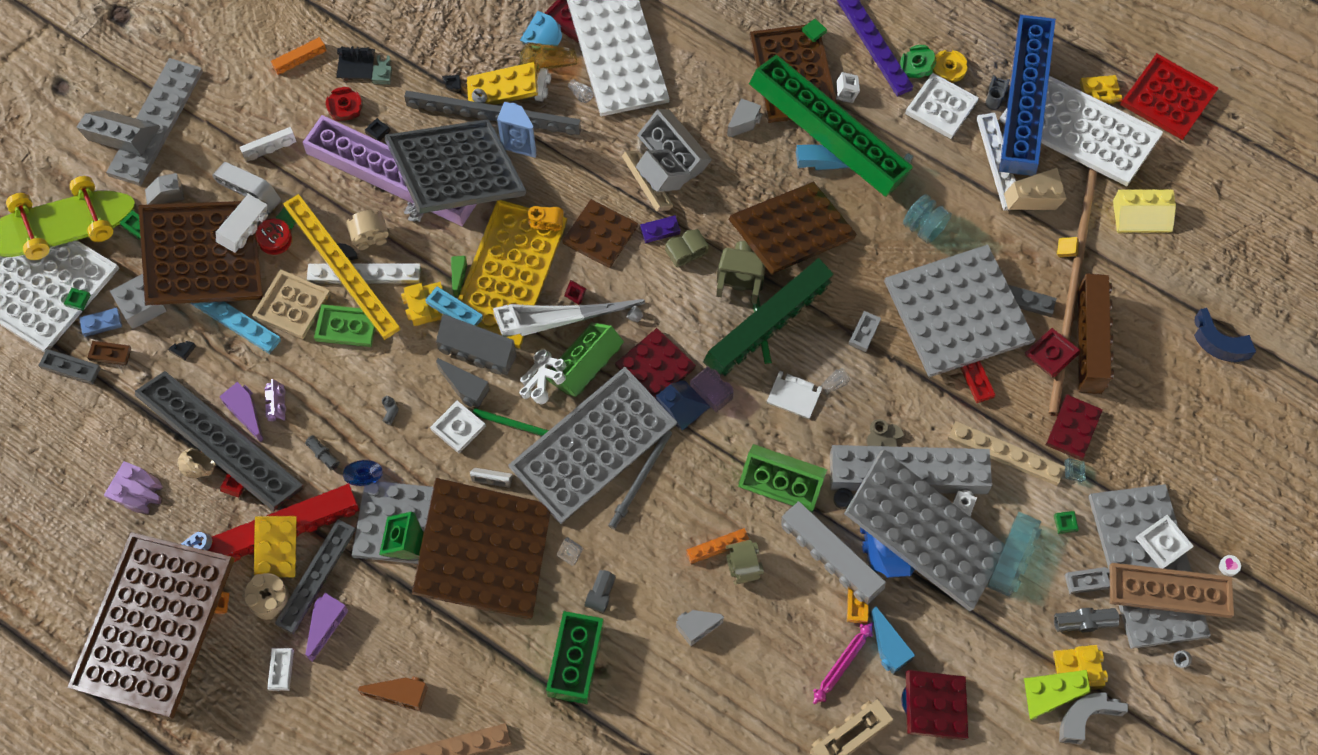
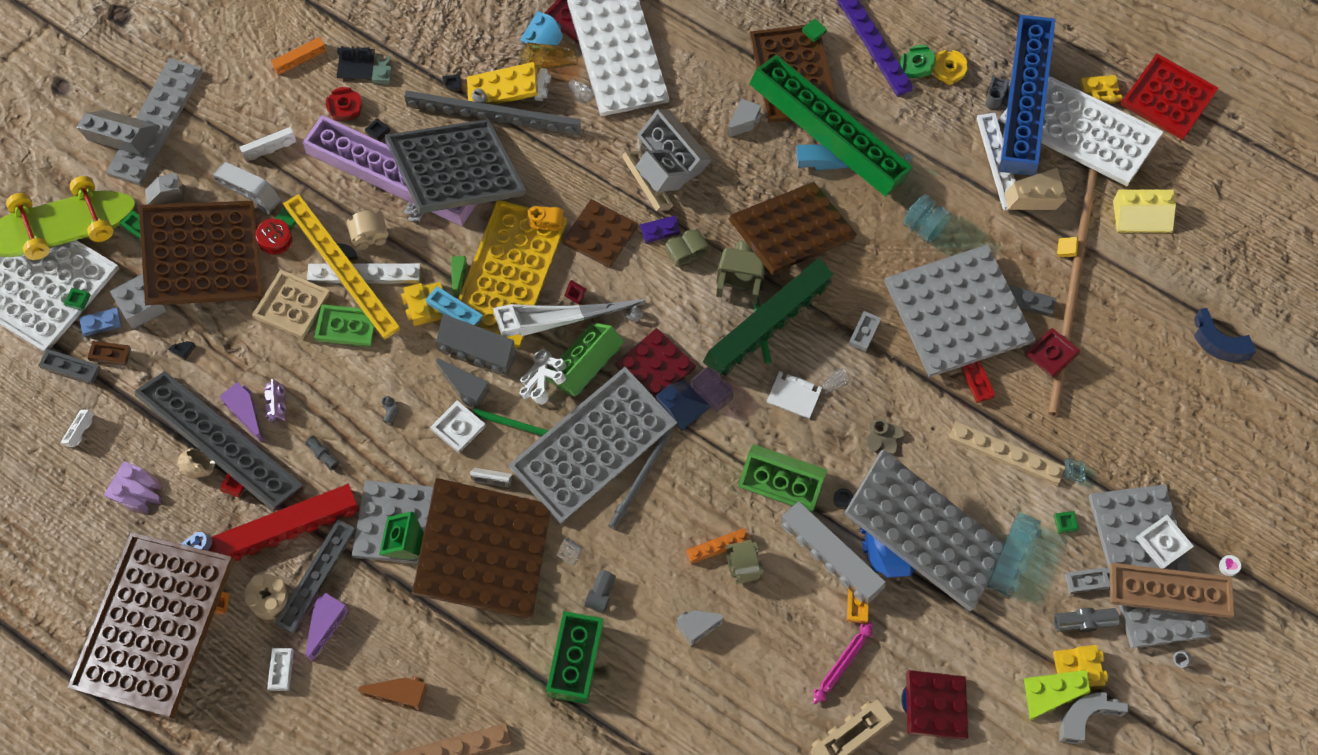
(74, 433): none -> white plate
(240, 324): medium azure plate -> none
(242, 223): white brick -> none
(275, 545): yellow plate -> none
(362, 473): clear blue dish -> none
(516, 130): light blue slope -> none
(847, 87): white brick -> none
(891, 647): dark azure slope -> none
(941, 105): white plate -> none
(941, 468): light grey brick -> none
(966, 497): white brick -> none
(1074, 427): dark red plate -> none
(1095, 334): reddish brown brick -> none

